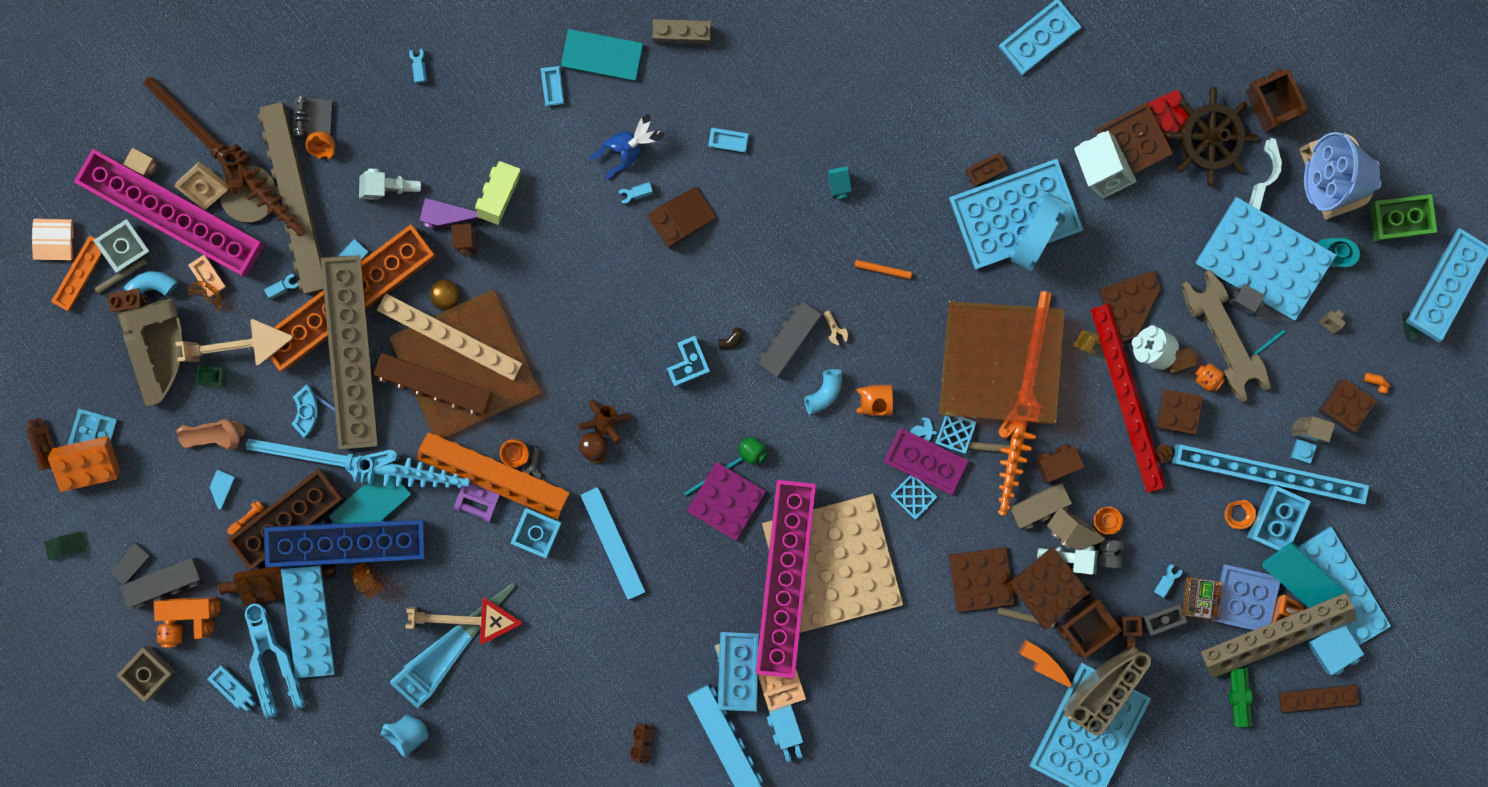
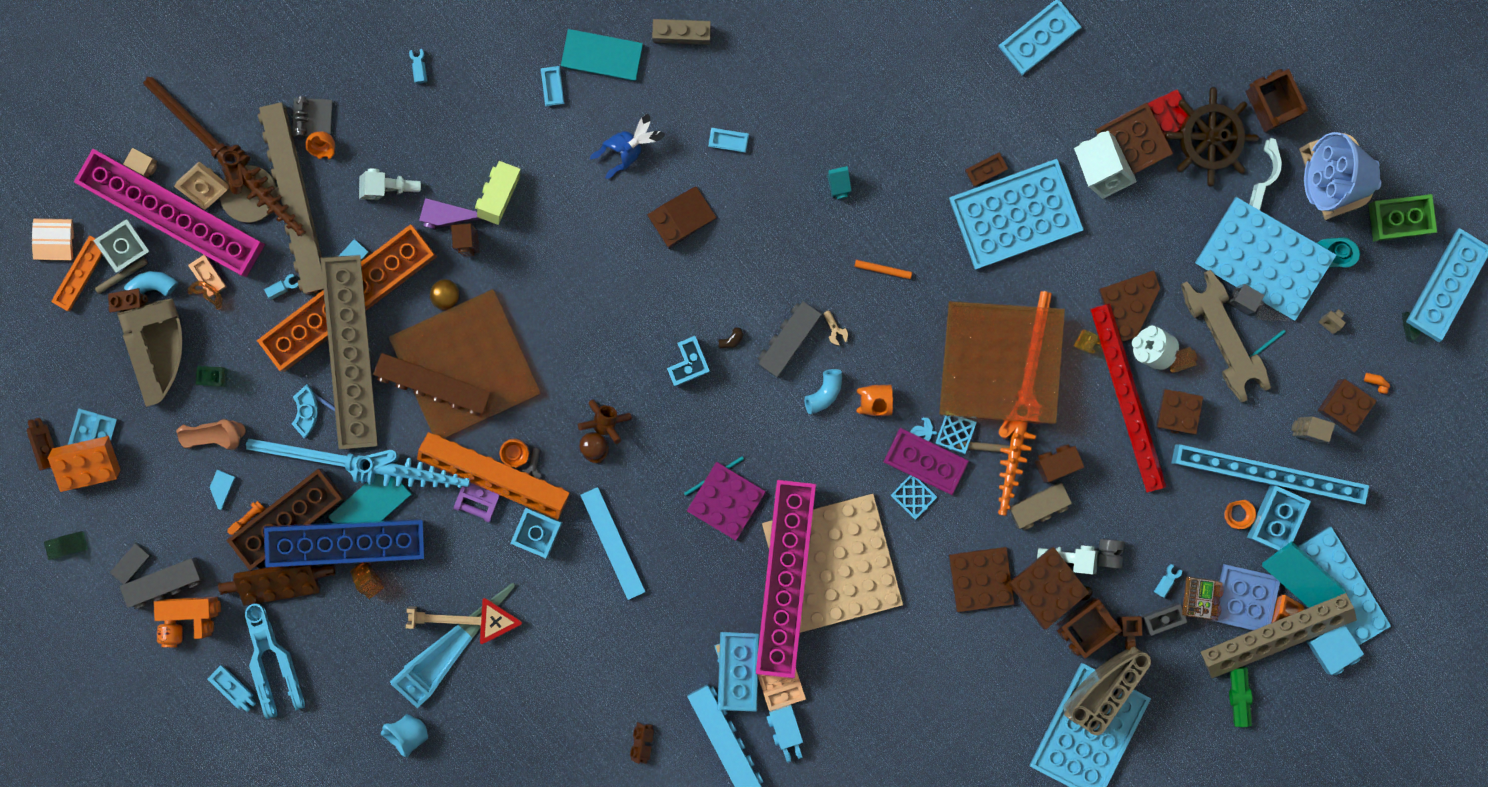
(146, 673): dark tan brick -> none
(264, 339): tan piece -> none
(308, 620): medium azure plate -> none
(449, 337): tan plate -> none
(637, 192): medium azure bar -> none
(752, 451): green head -> none
(1018, 615): dark tan bar -> none
(1038, 231): medium azure brick -> none
(1044, 663): orange slope -> none
(1073, 530): dark tan slope -> none
(1108, 521): orange hair -> none
(1164, 453): reddish brown plate -> none
(1209, 377): orange head -> none
(1303, 451): medium azure plate -> none
(1318, 698): reddish brown plate -> none

